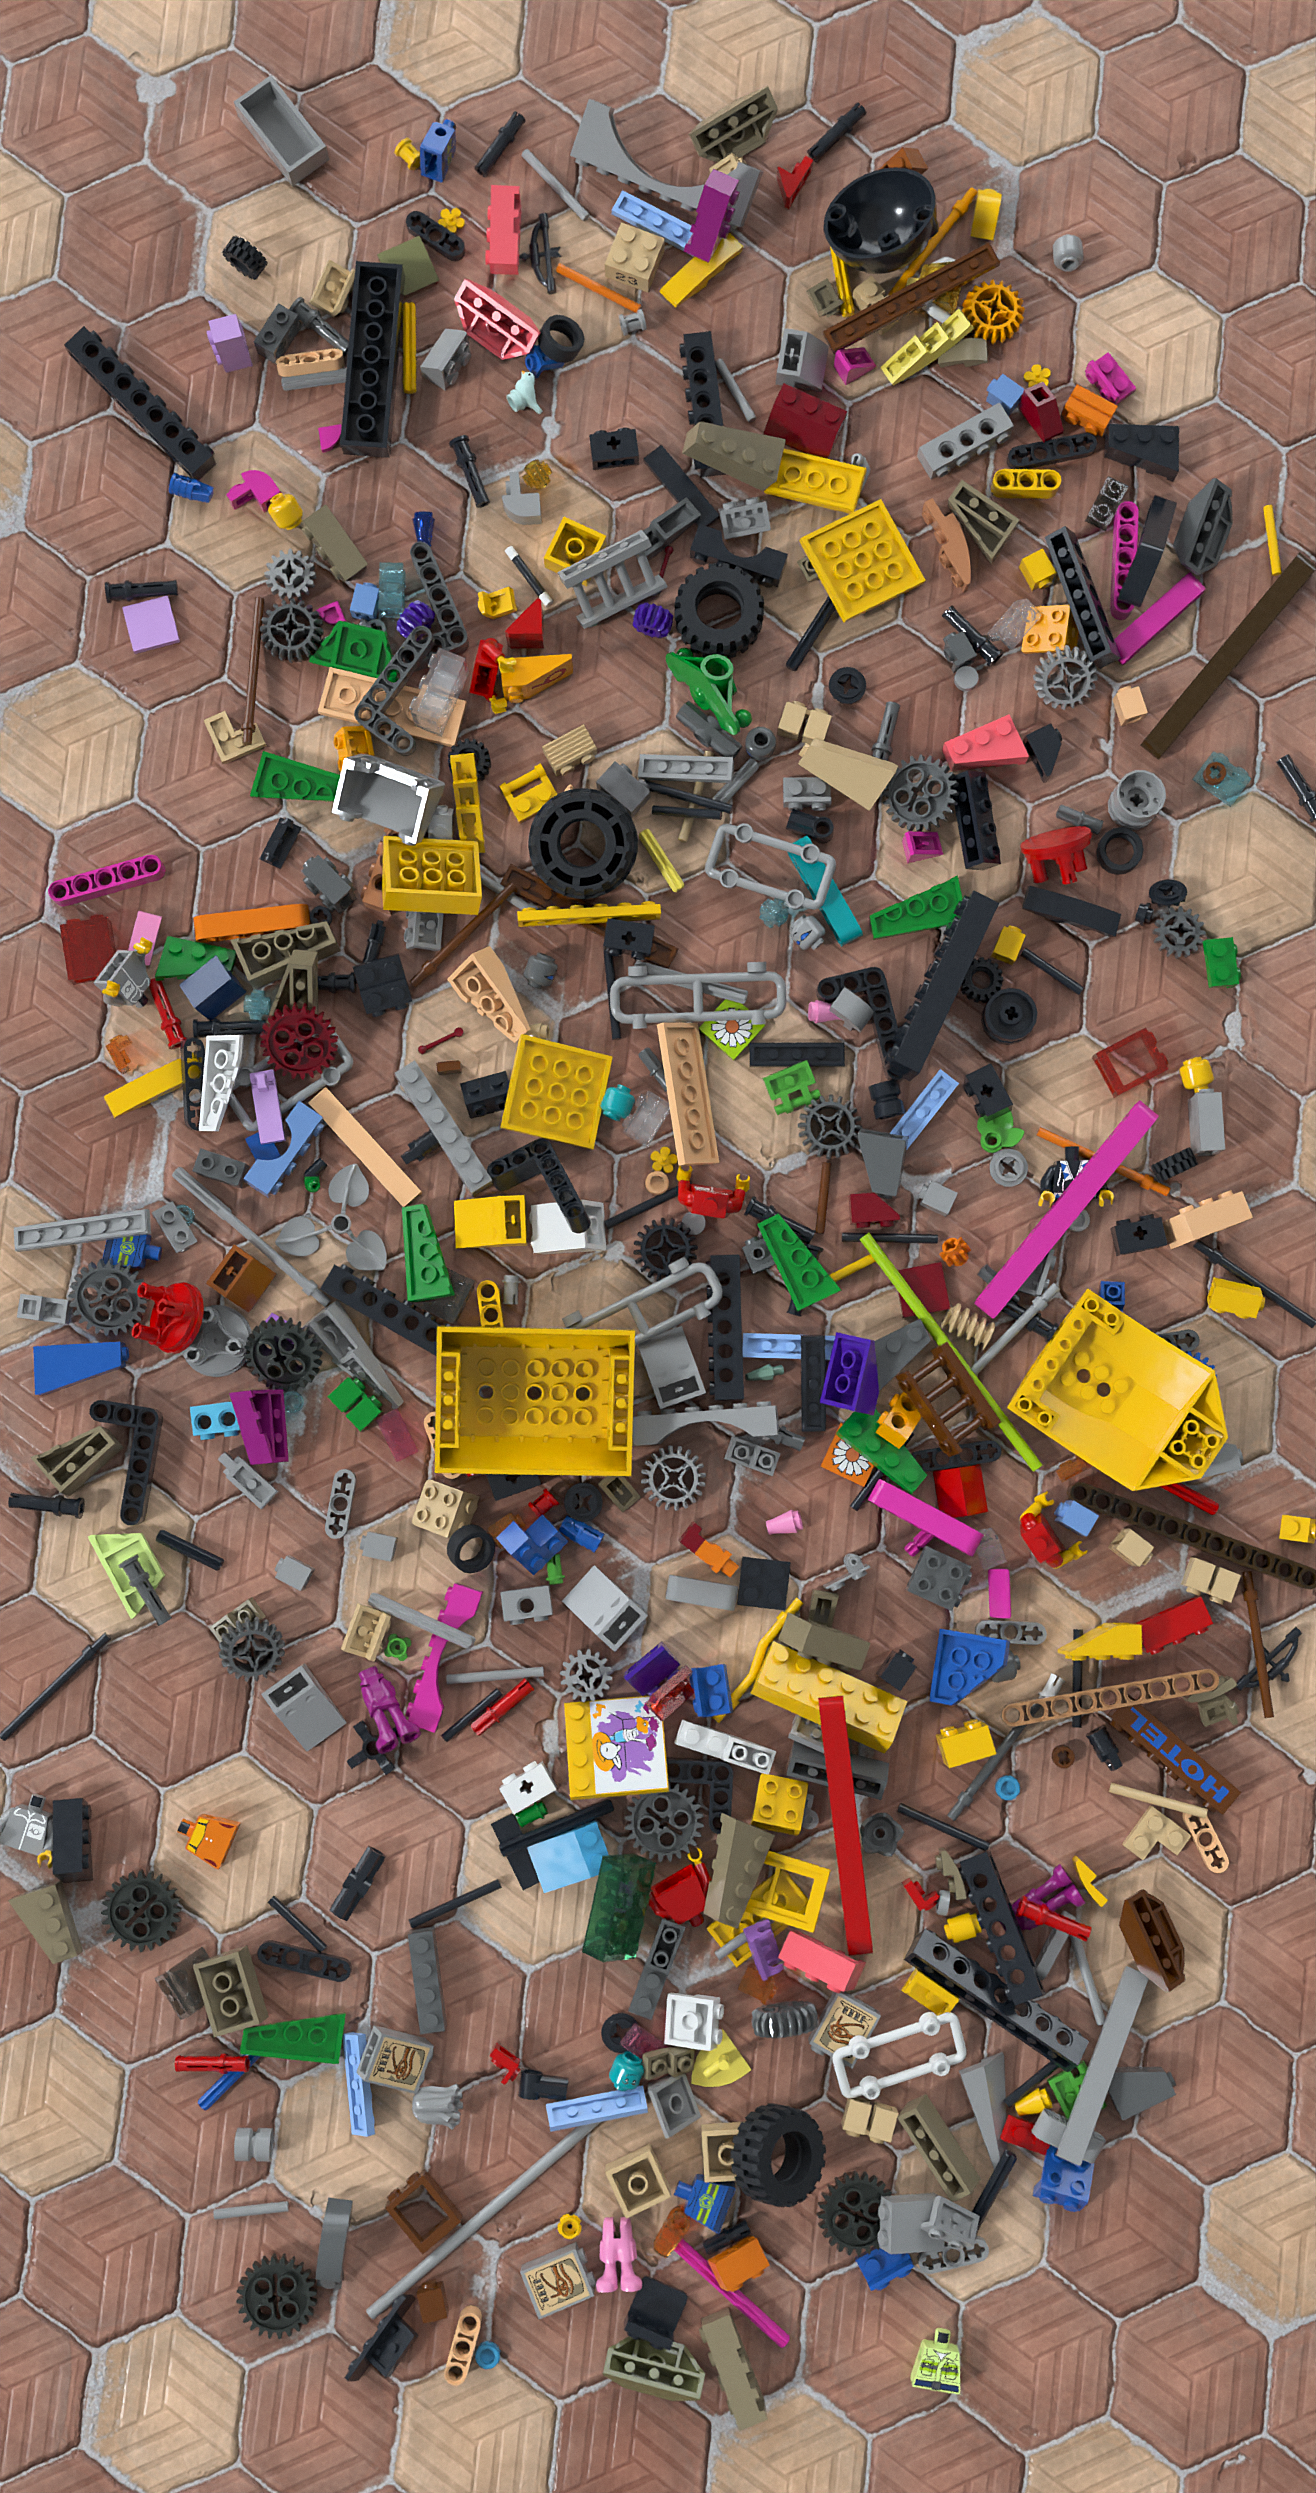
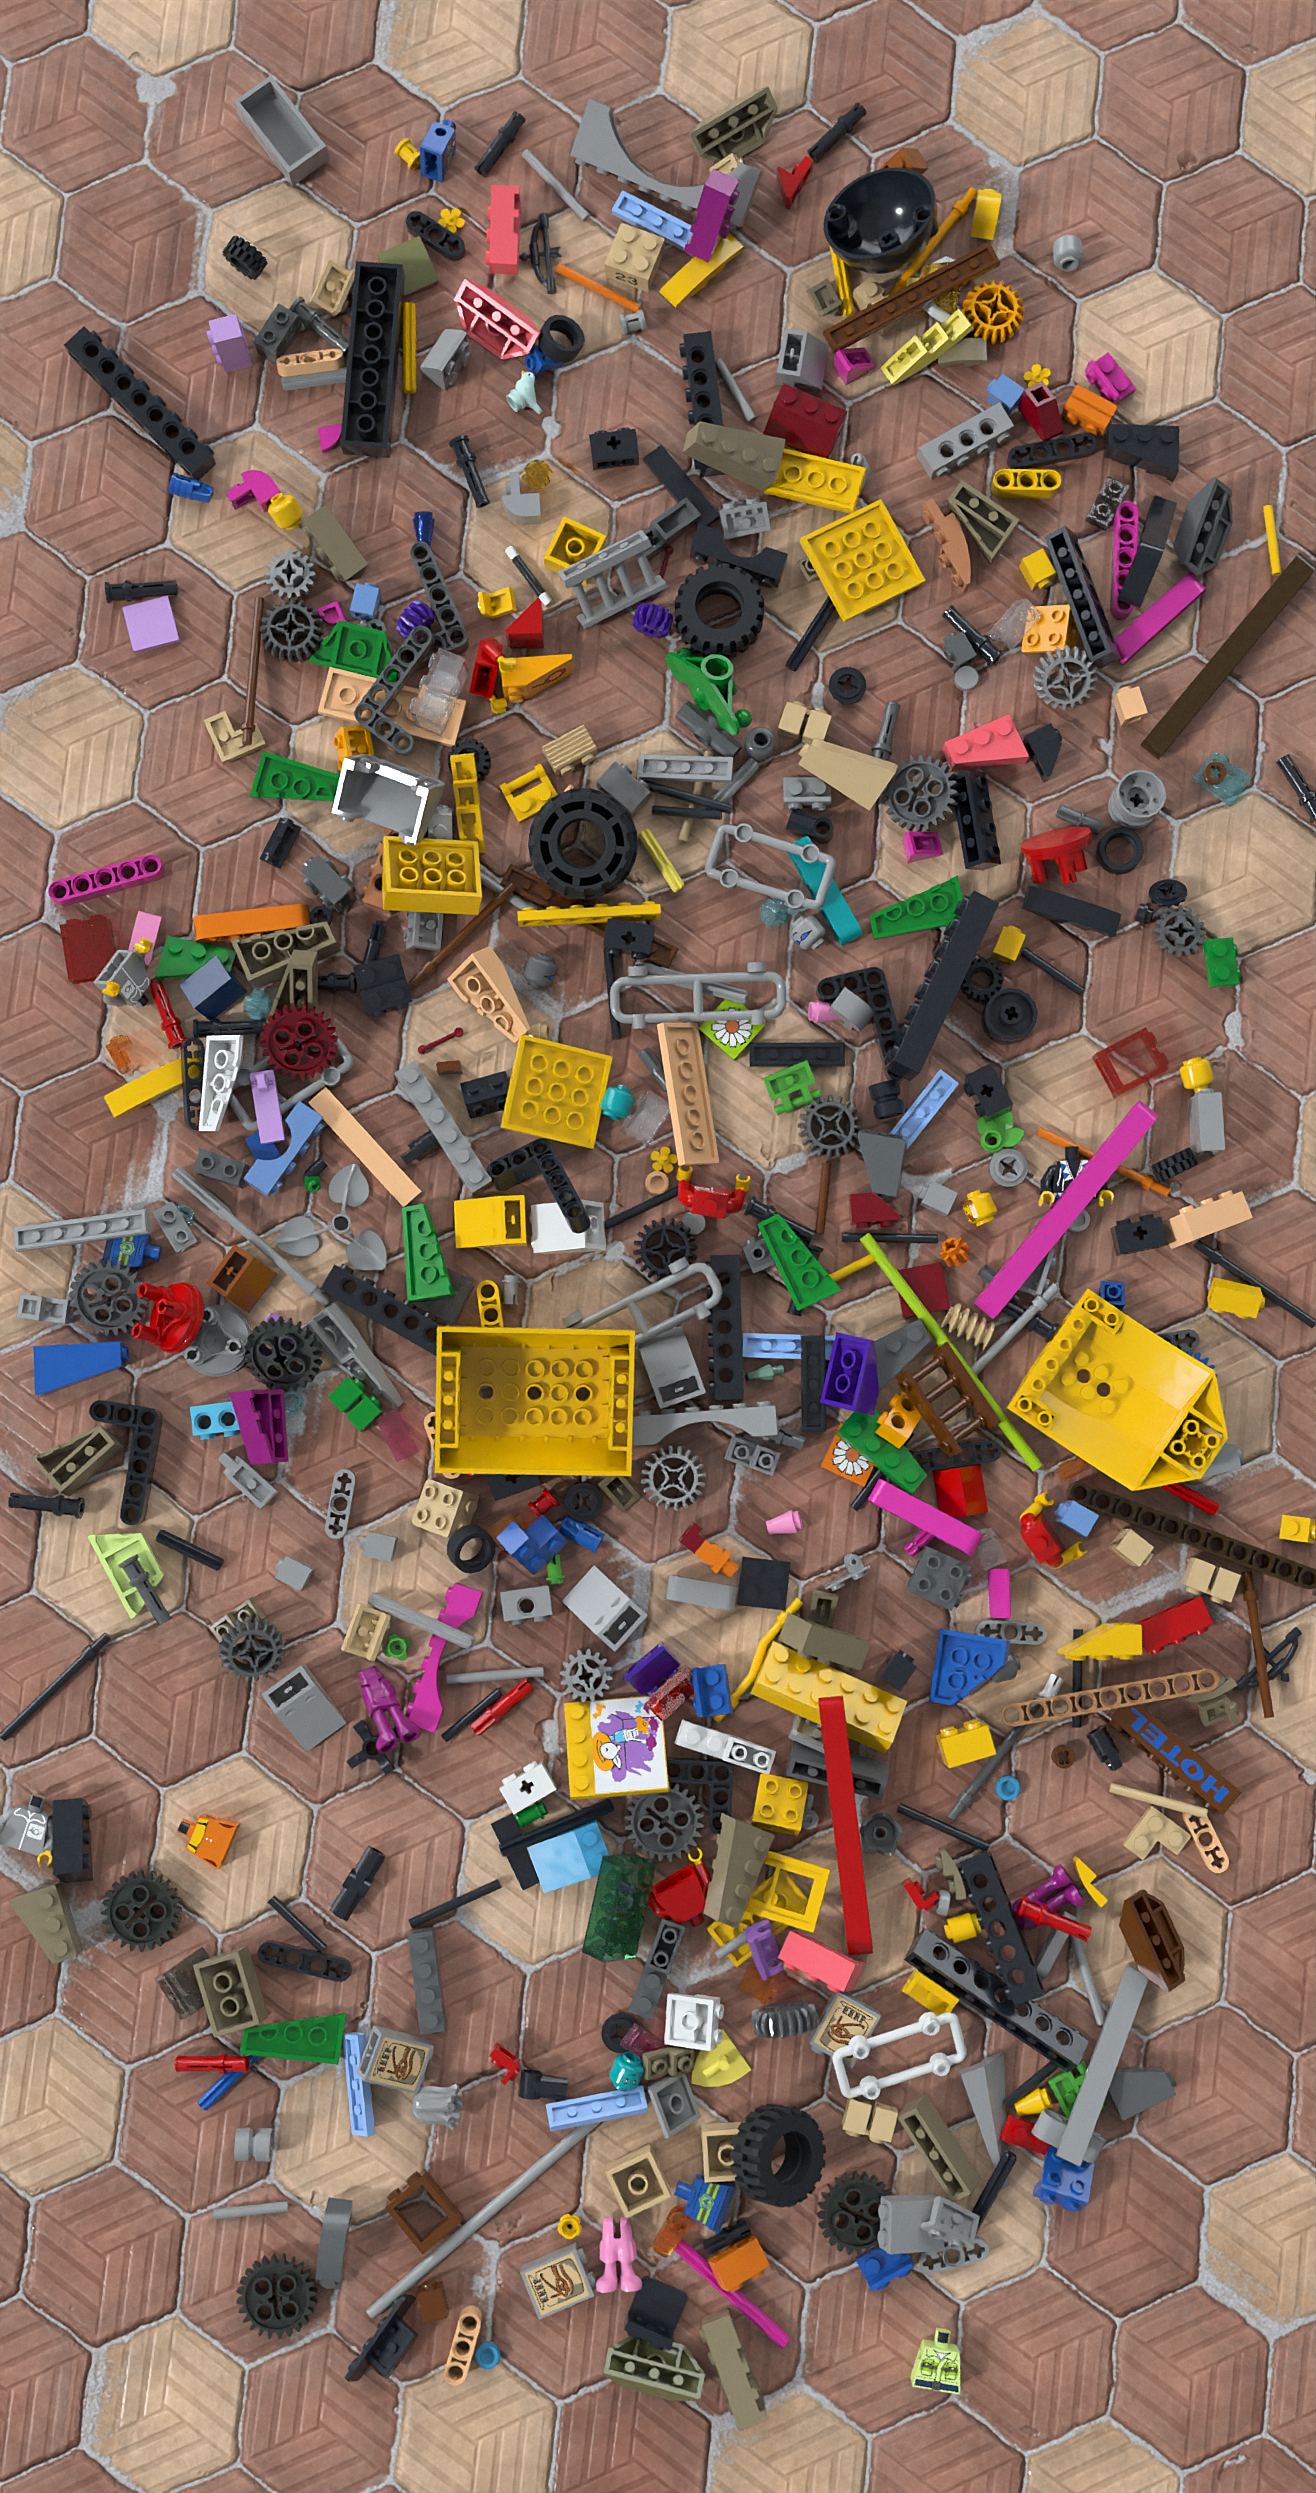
(391, 589): clear light blue brick -> none
(979, 1208): none -> yellow head

